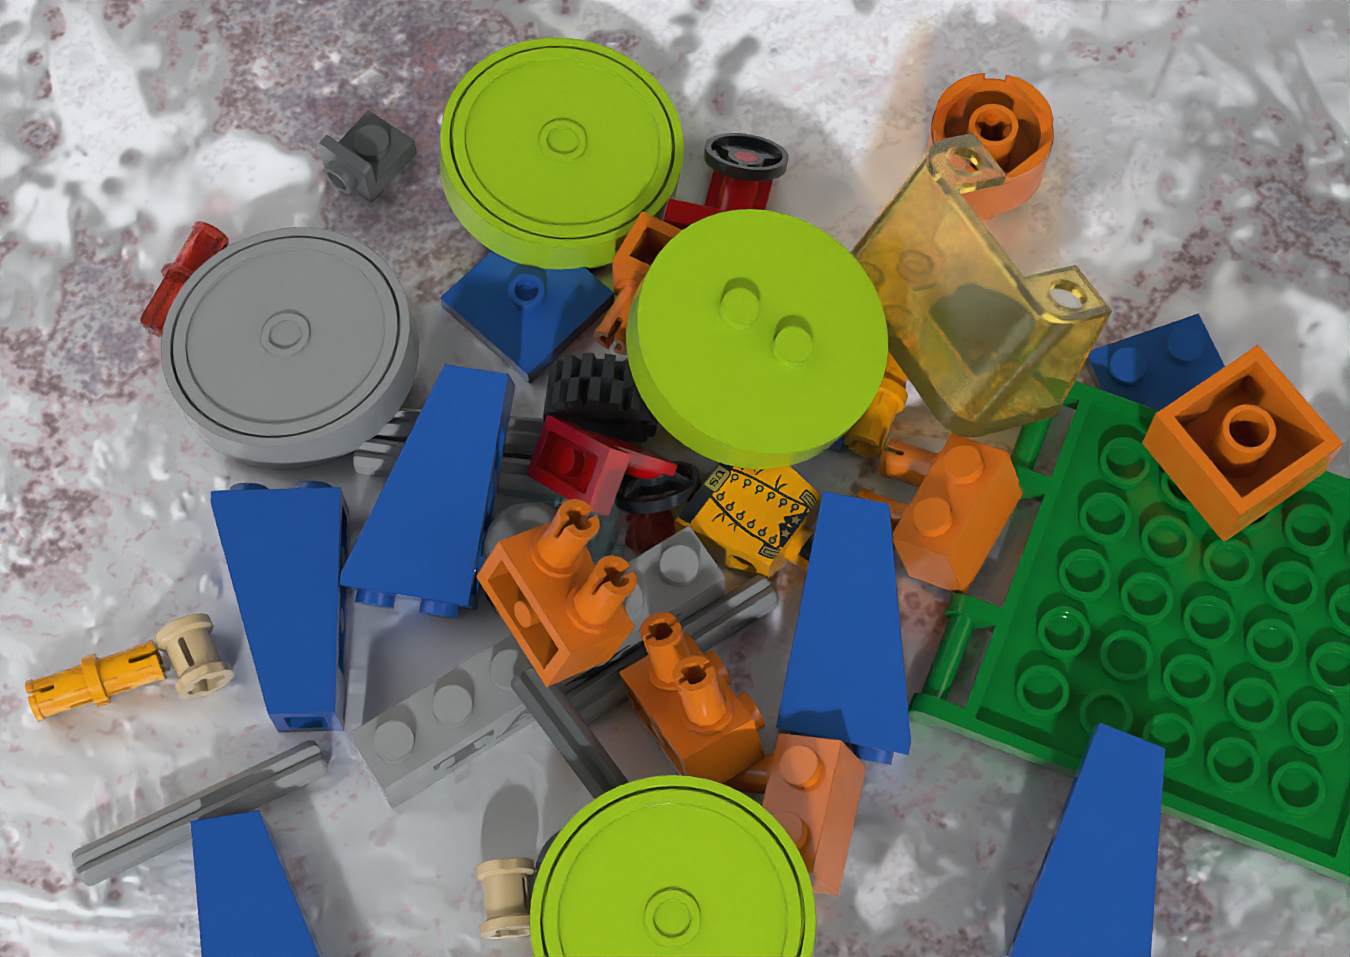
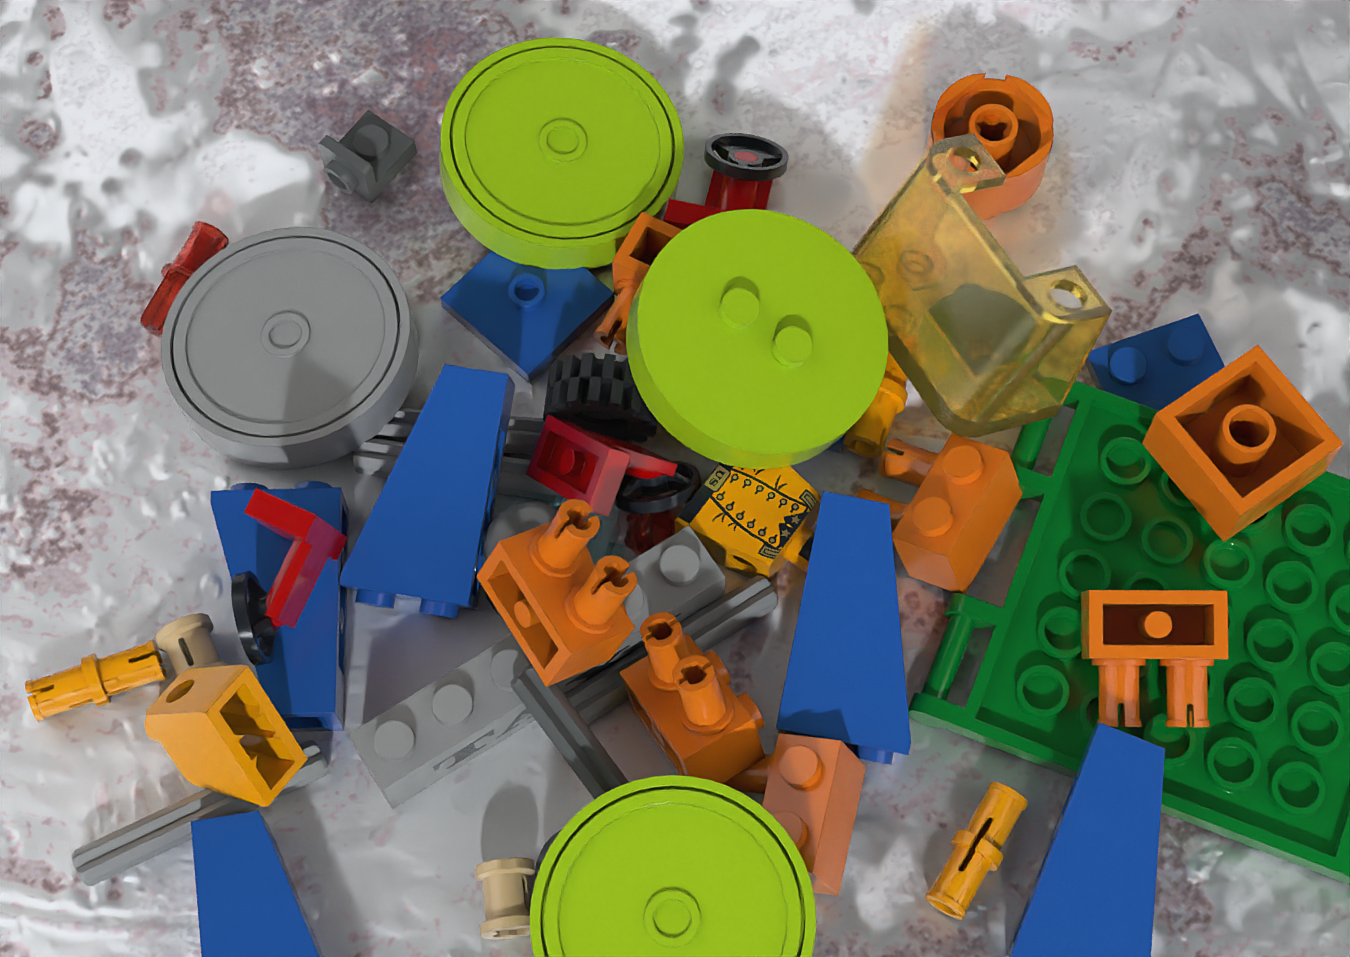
(225, 733): none -> light orange torso
(311, 547): none -> red piece
(976, 850): none -> light orange pin
(1170, 625): none -> orange brick

